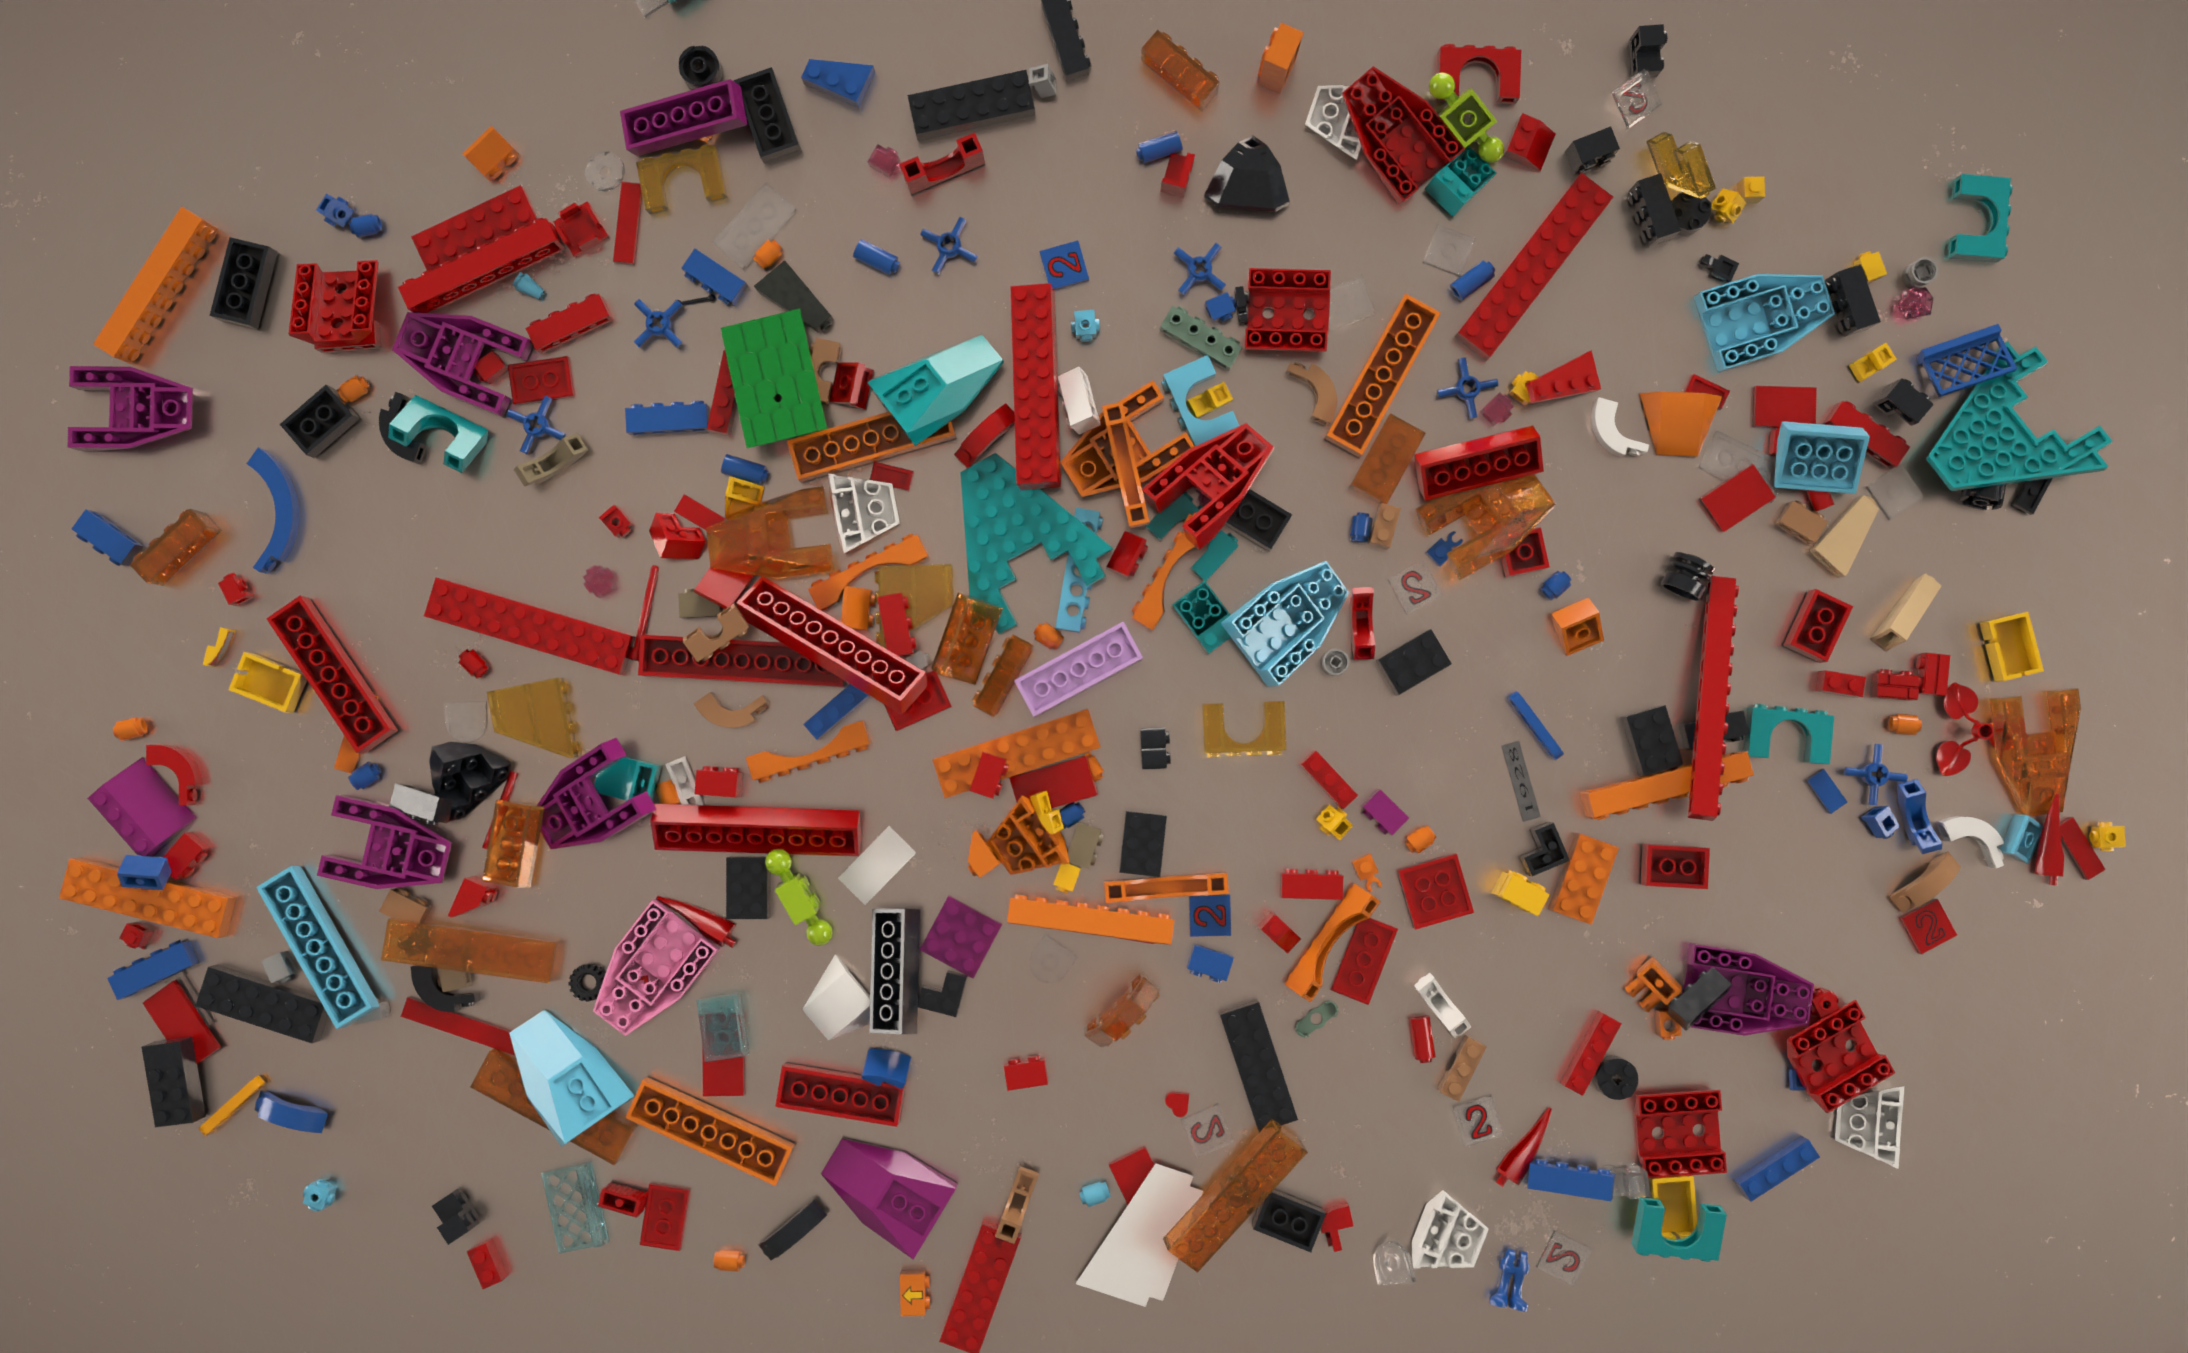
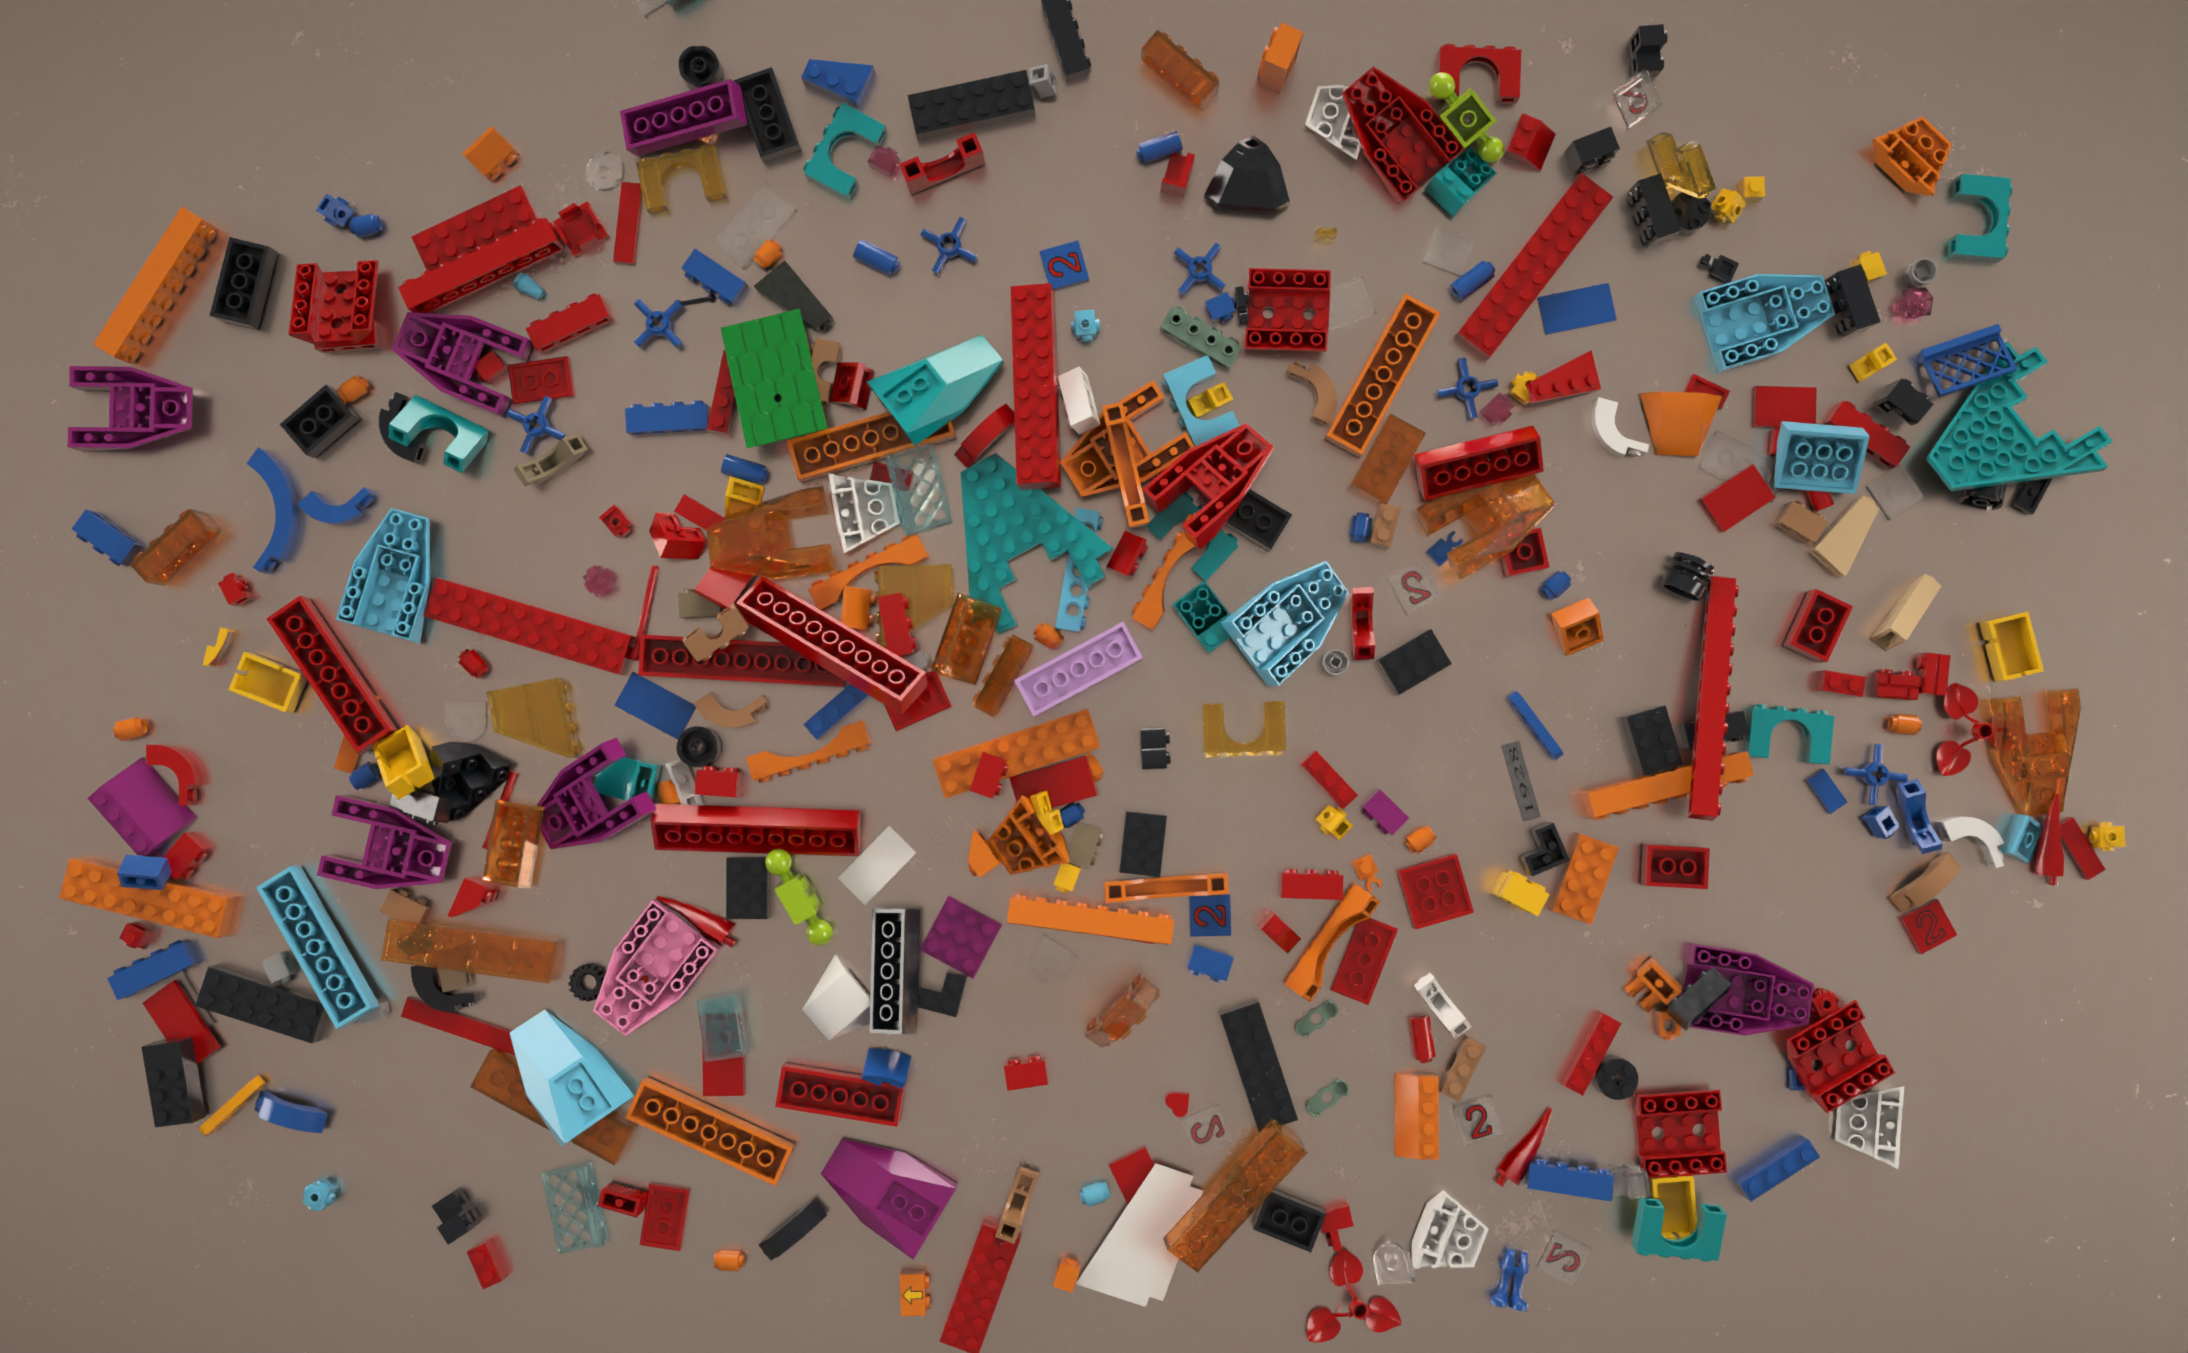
(348, 513): none -> blue arch
(391, 578): none -> medium azure wedge
(403, 762): none -> yellow piece
(655, 705): none -> blue window
(688, 741): none -> black brick
(846, 123): none -> teal arch
(902, 497): none -> clear light blue fence
(1066, 1274): none -> orange brick
(1317, 1106): none -> sand green piece
(1325, 234): none -> clear yellow tile
(1378, 1317): none -> red plant
(1416, 1115): none -> orange slope
(1577, 308): none -> blue window
(1913, 155): none -> orange wedge

